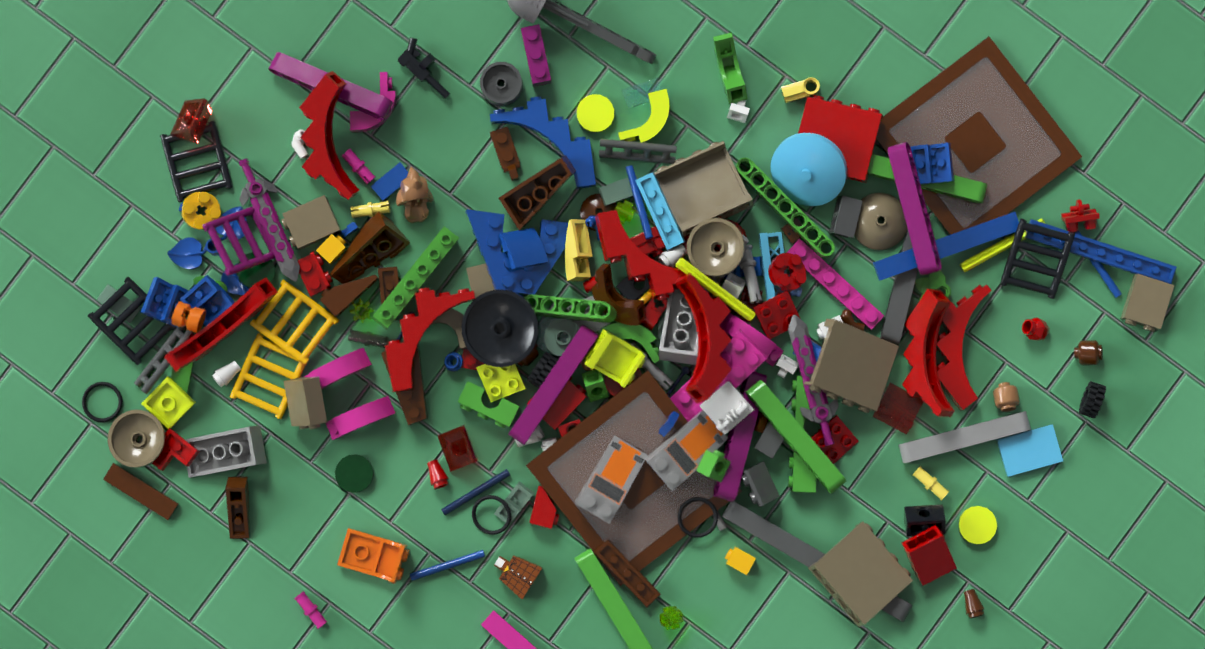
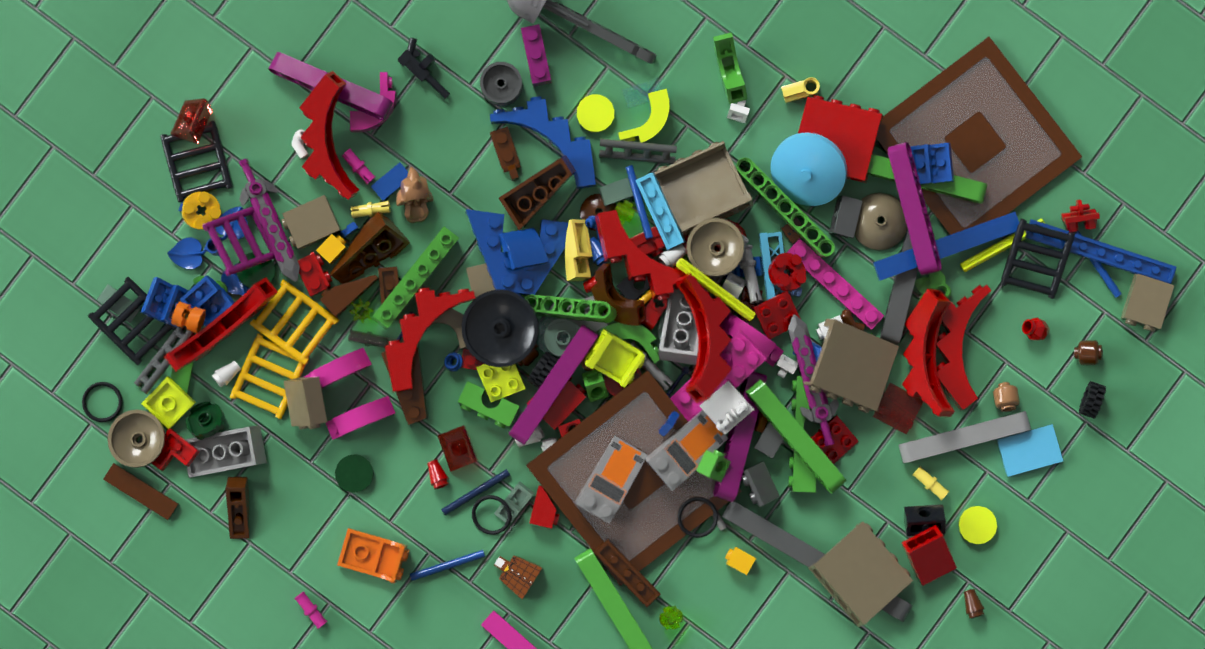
(207, 429): none -> dark green plate
(597, 253): none -> blue cone

